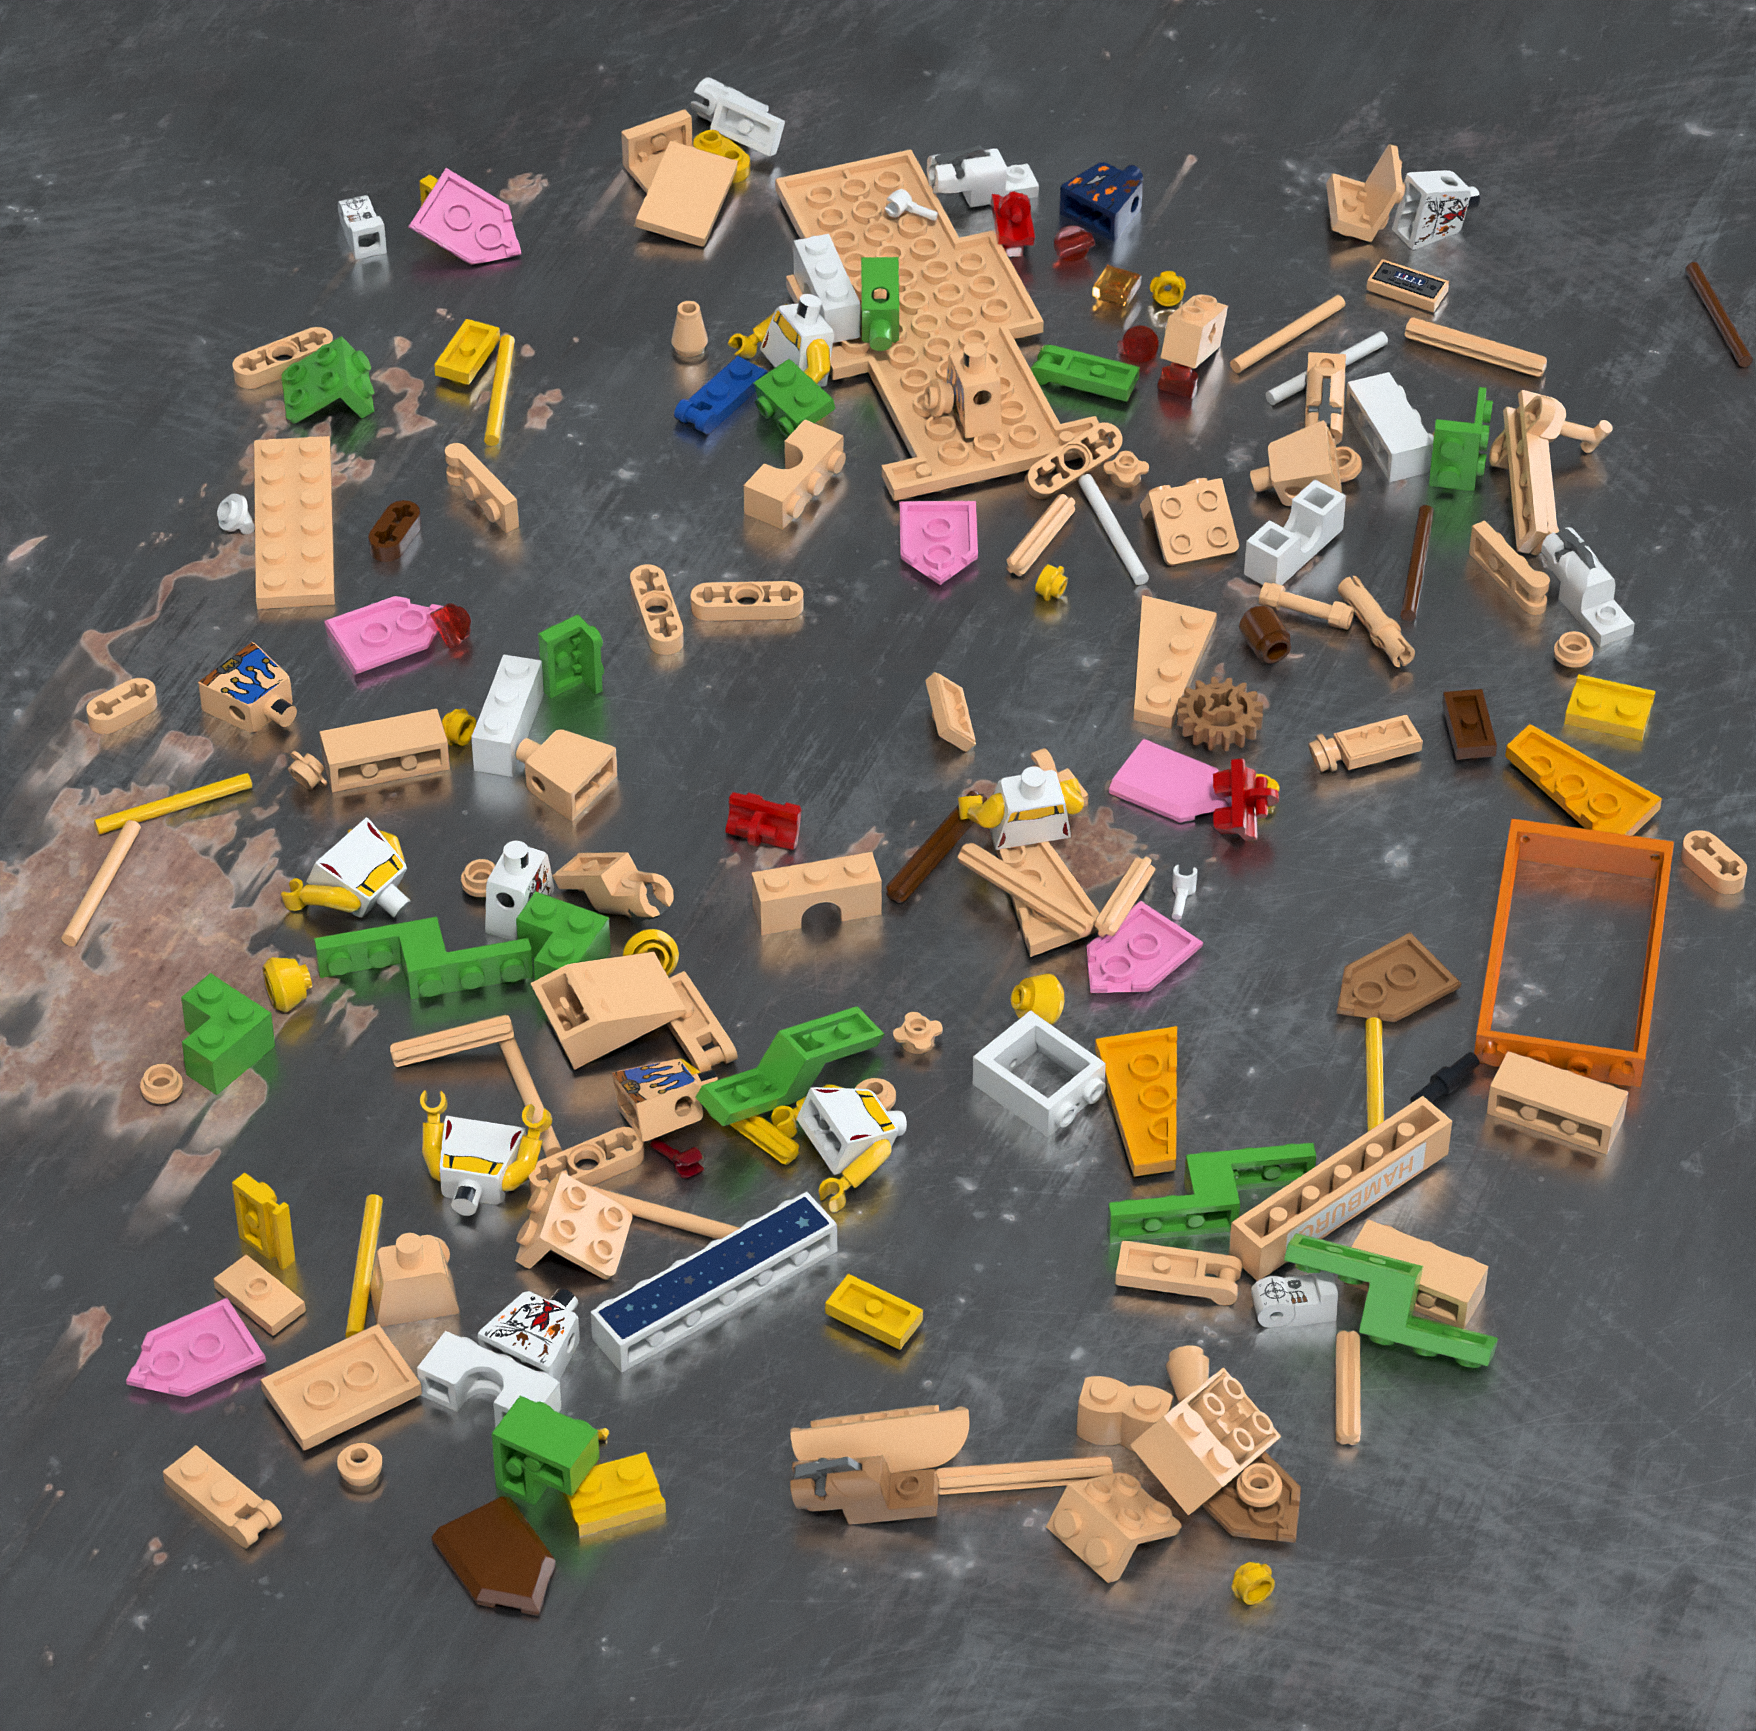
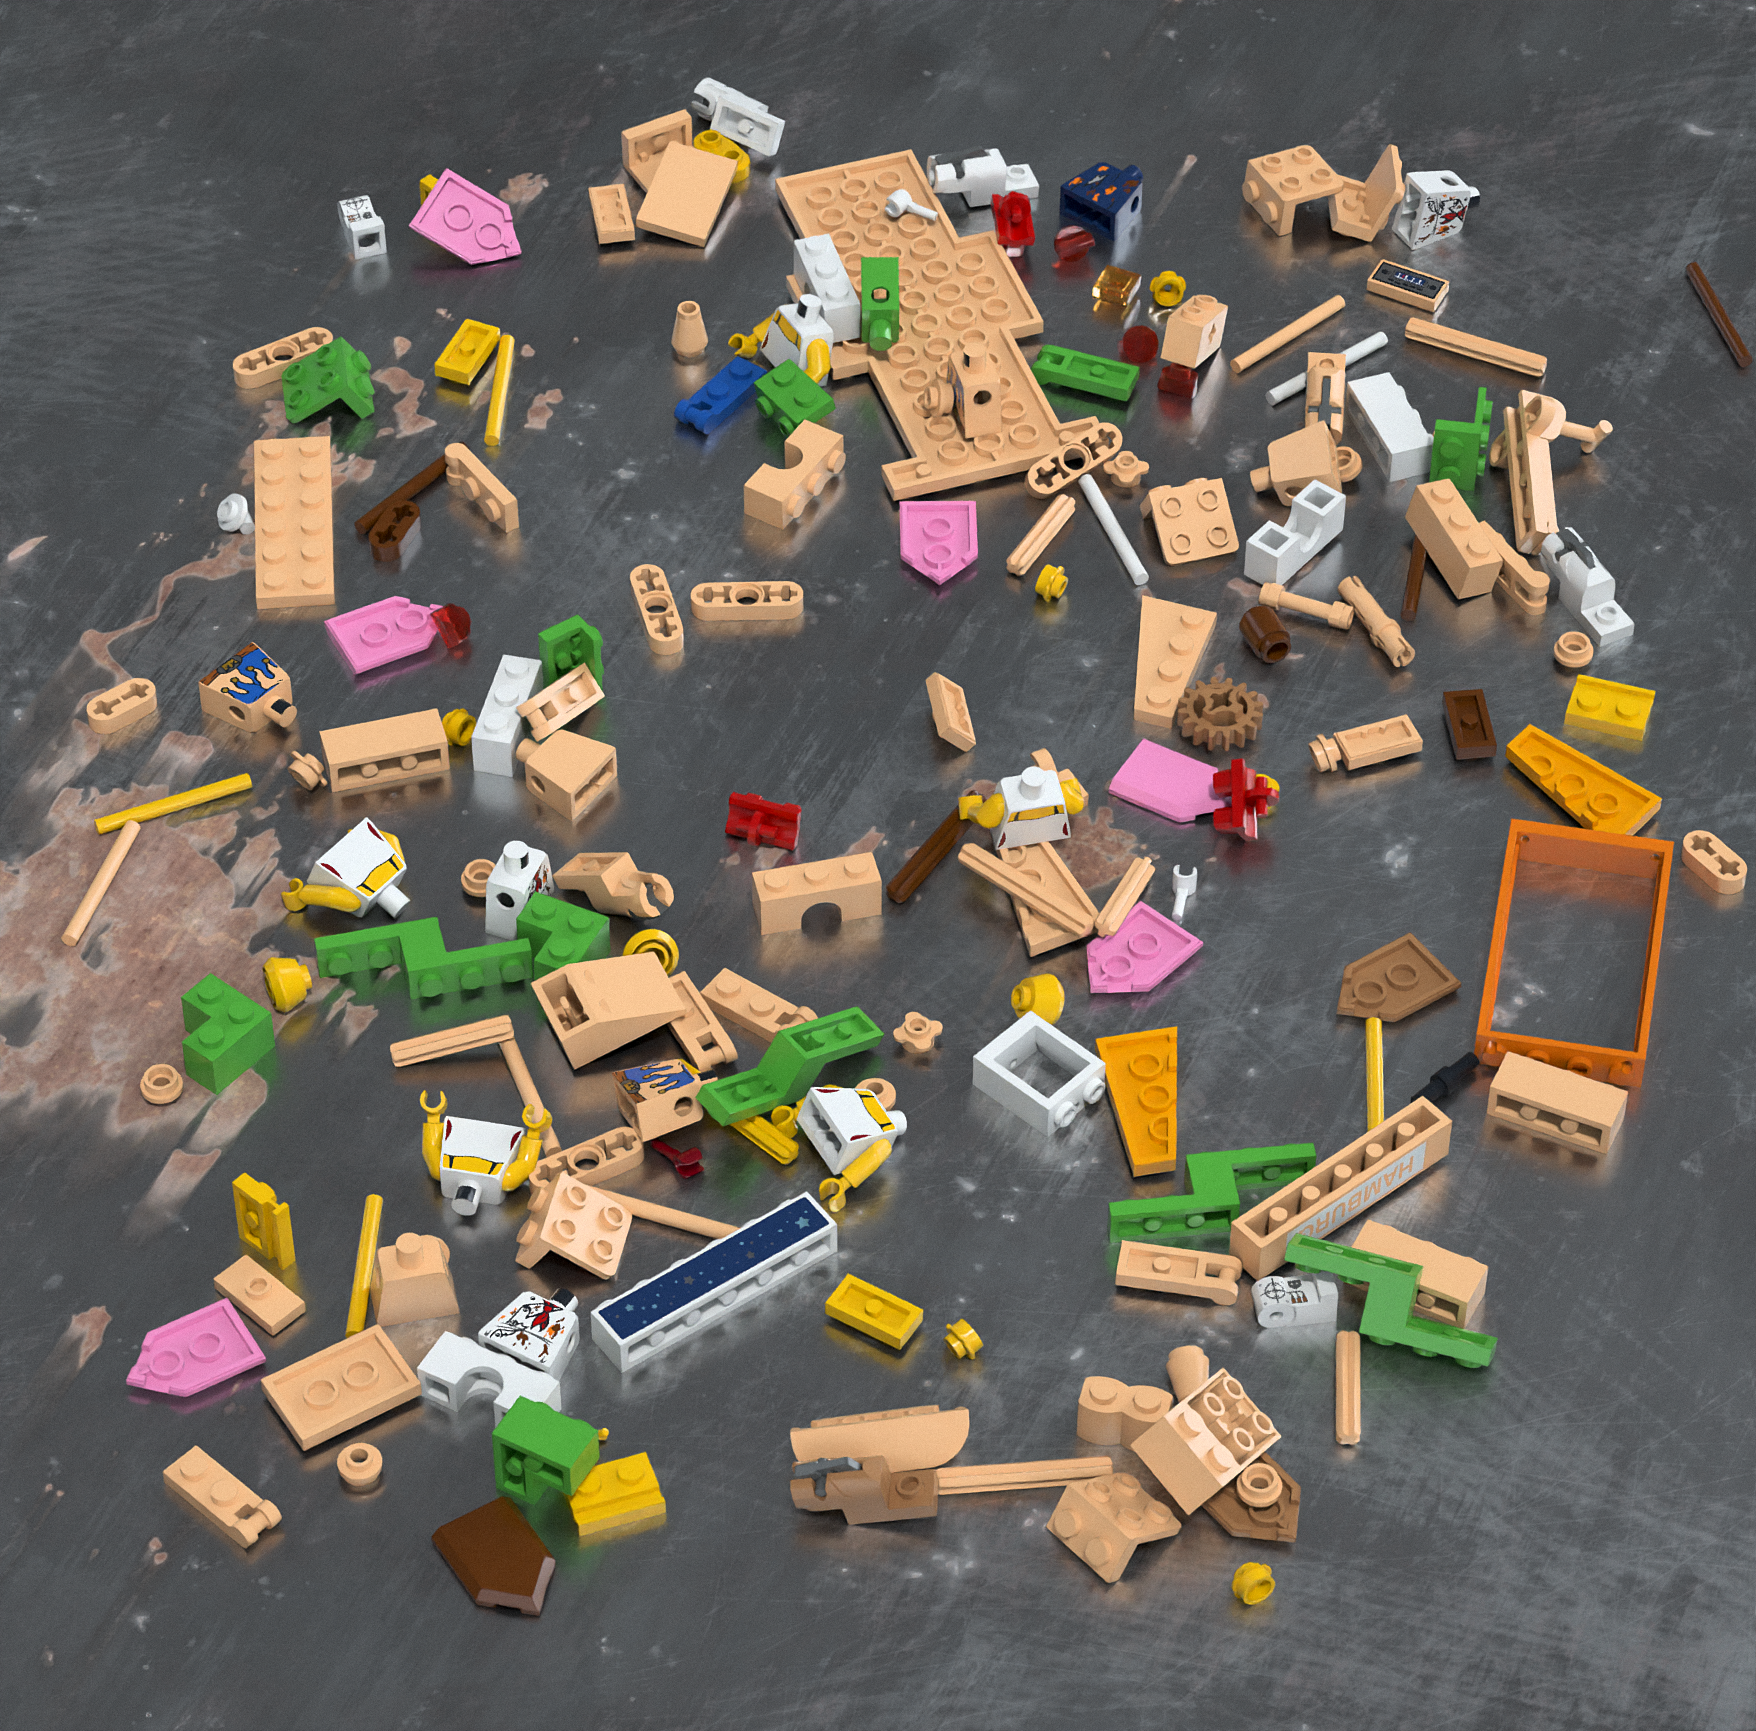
(405, 492): none -> reddish brown bar
(561, 701): none -> light nougat plate
(611, 213): none -> light nougat plate
(752, 1005): none -> light nougat plate
(962, 1339): none -> yellow plate
(1286, 179): none -> light nougat bracket
(1453, 538): none -> light nougat brick

